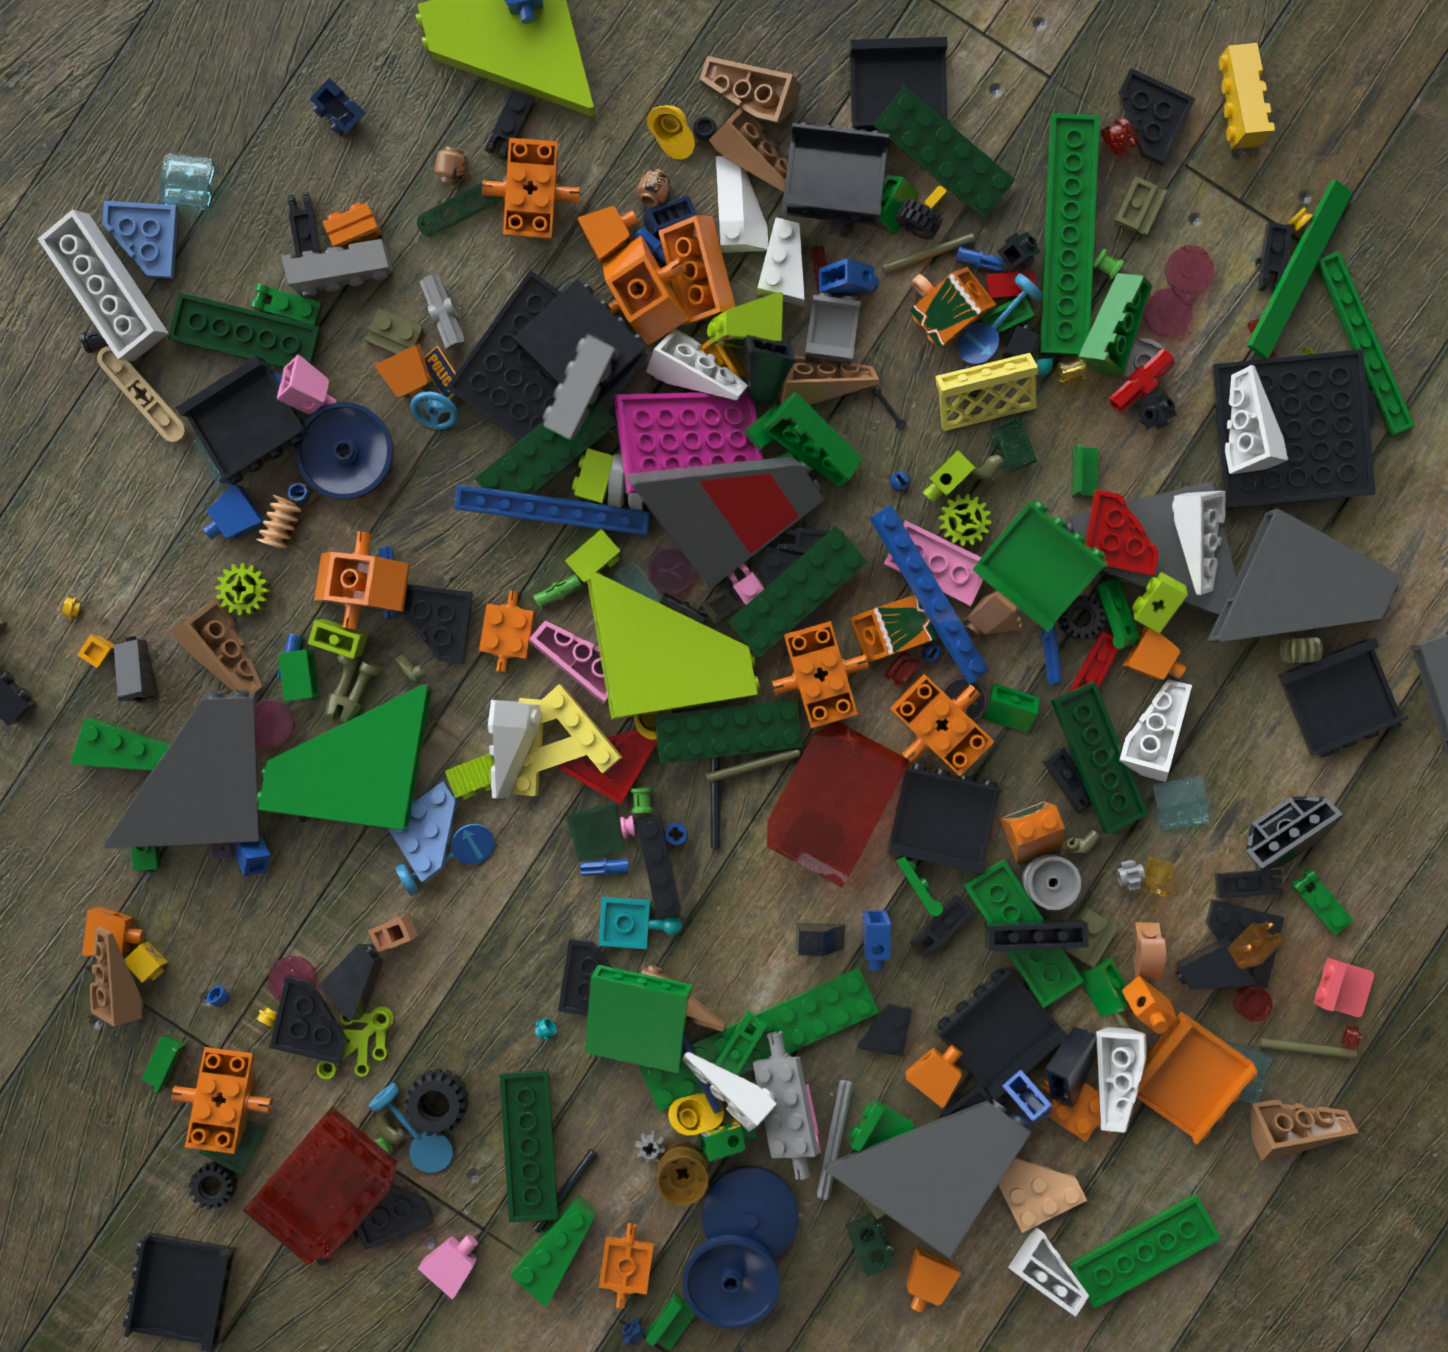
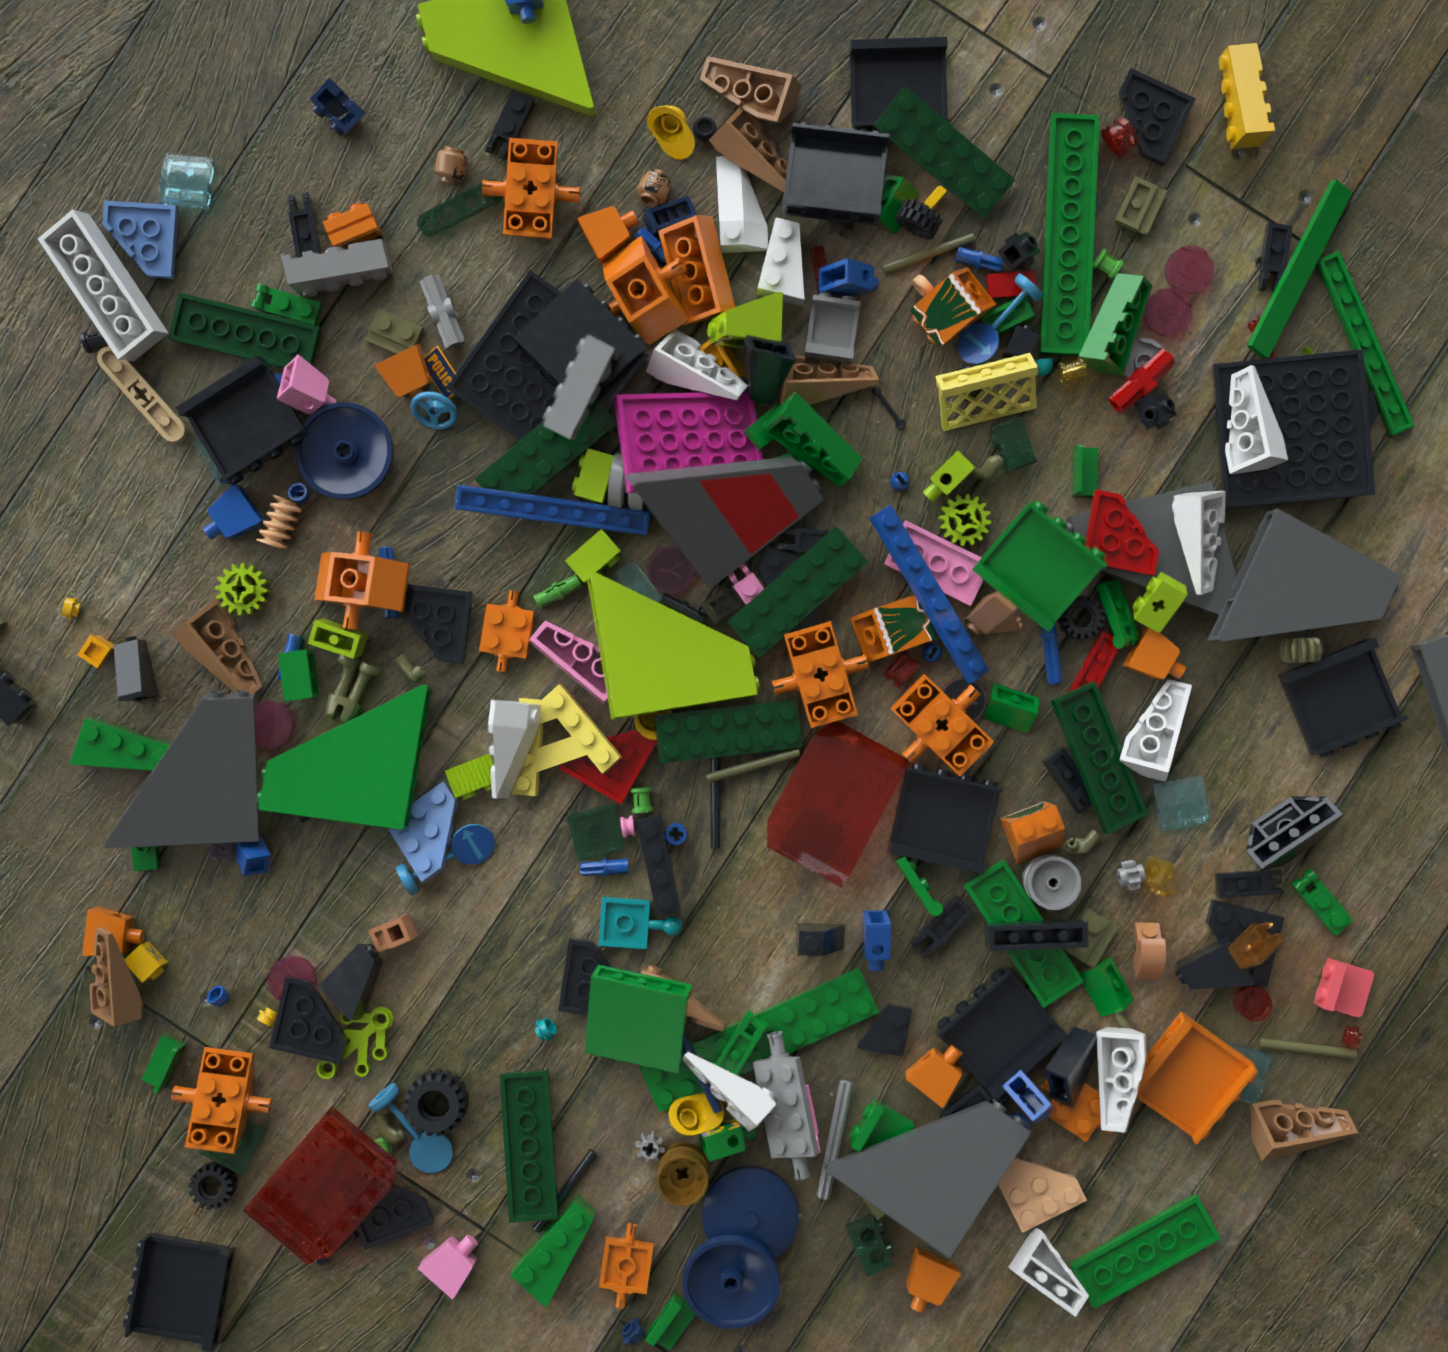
(1155, 1010): orange torso -> none
(1300, 219): yellow bush -> none

